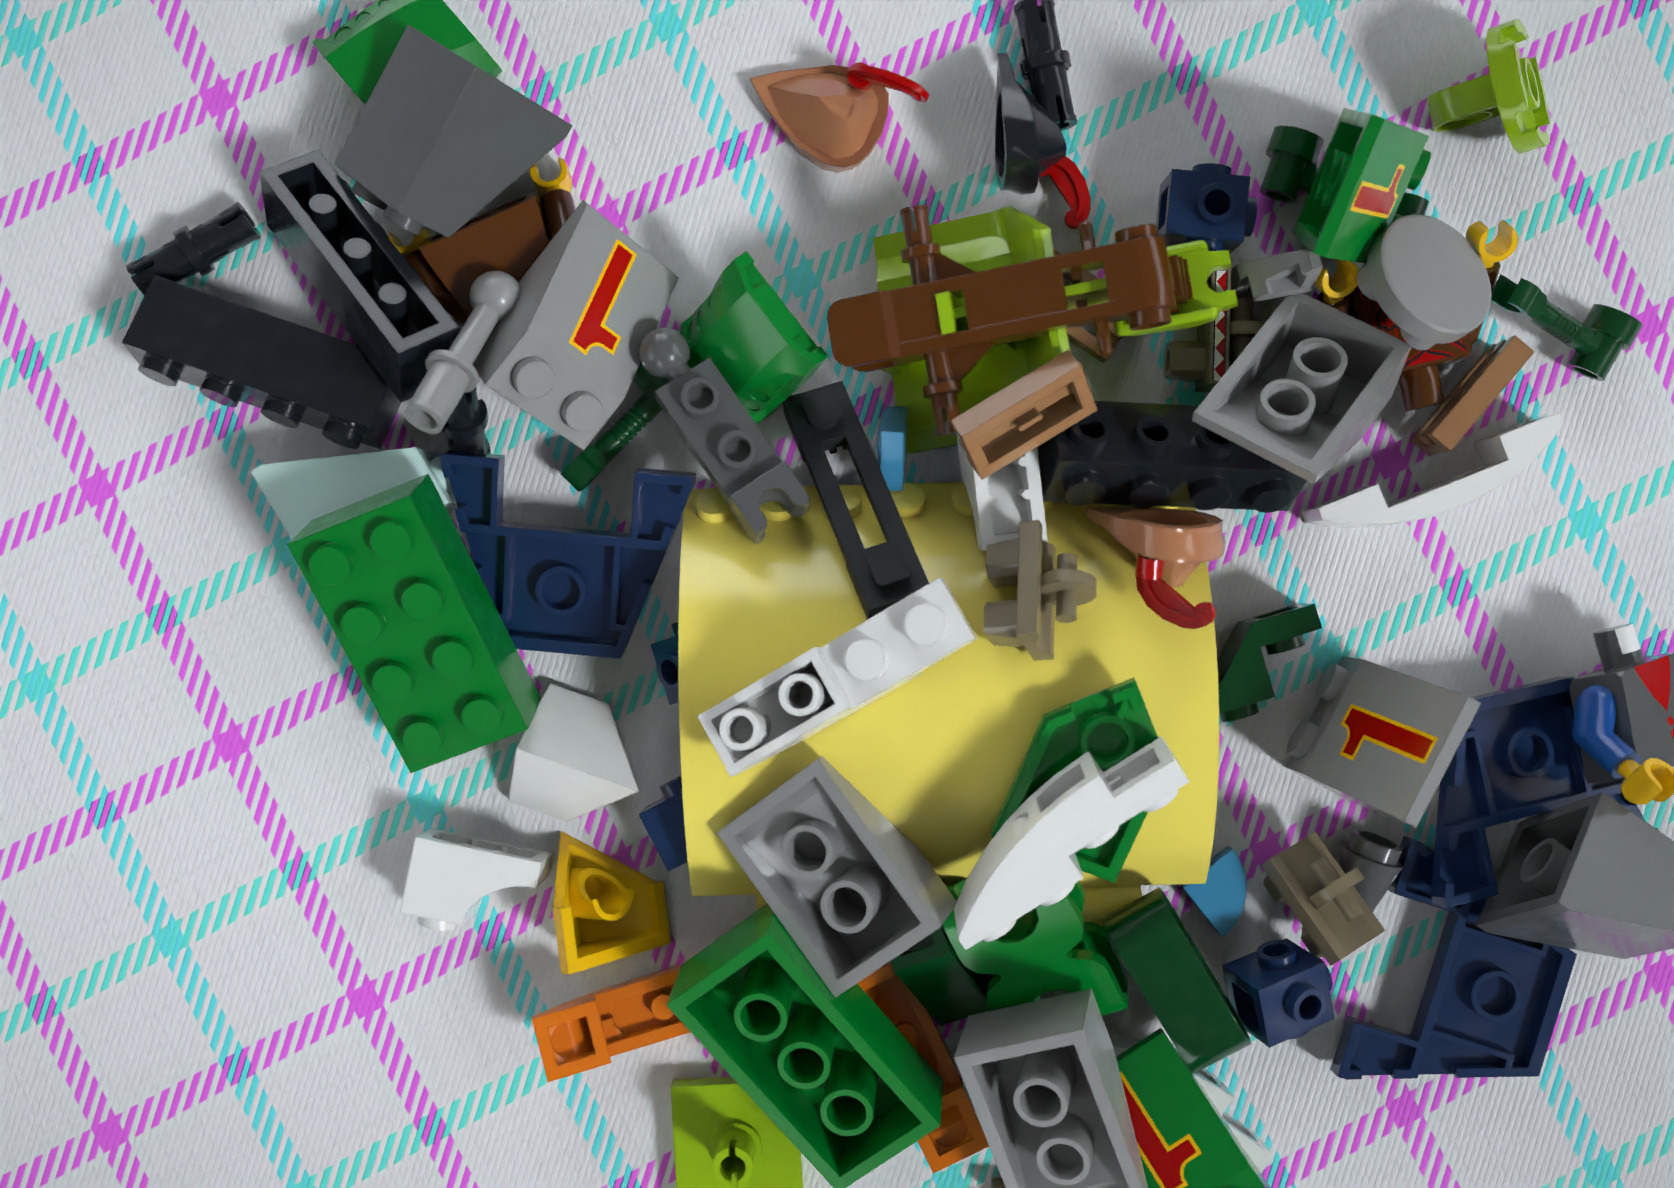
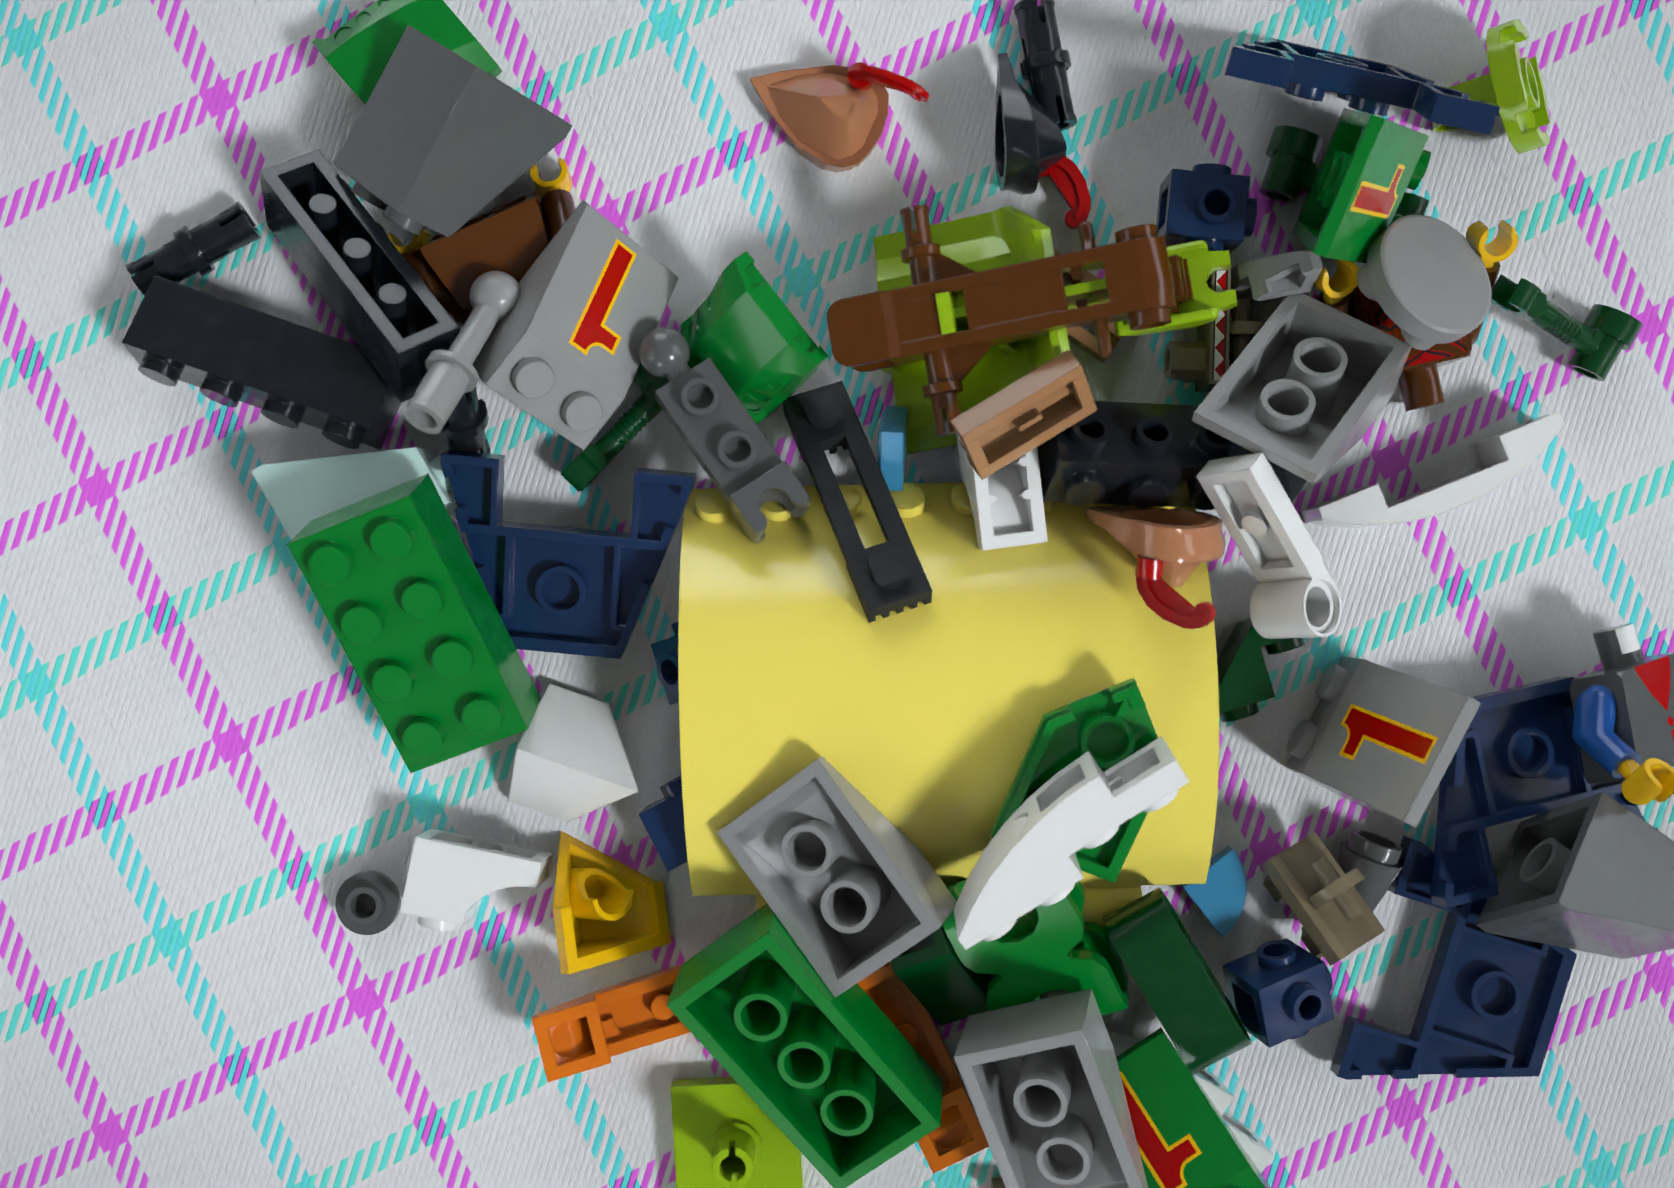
(383, 892): none -> dark grey plate
(837, 678): white slope -> none
(1040, 586): dark tan hips -> none
(1293, 586): none -> white plate
(1362, 82): none -> dark blue wing
(1472, 396): medium nougat tile -> none

